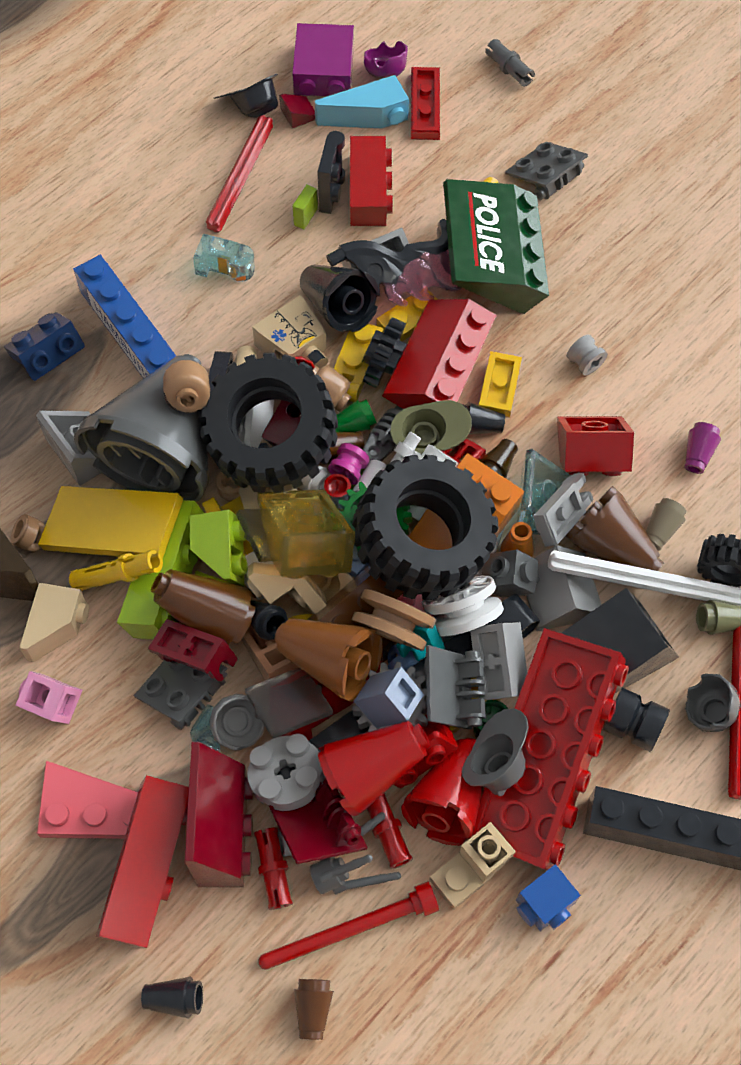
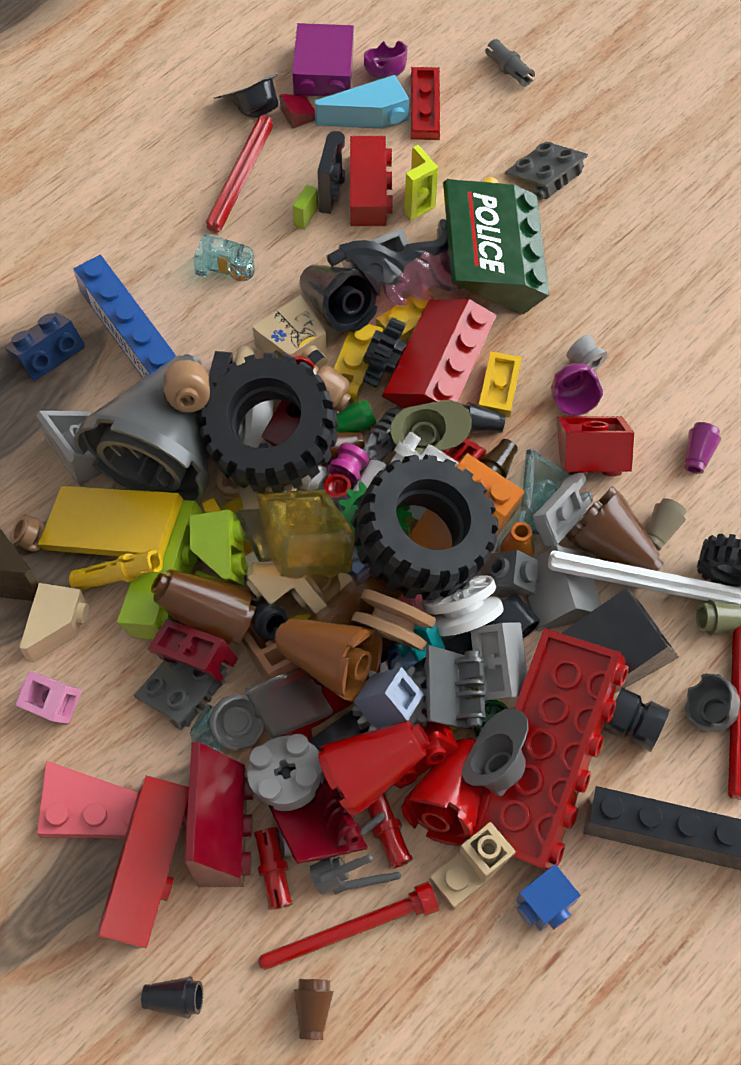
(420, 185): none -> neon yellow panel
(576, 389): none -> magenta hair

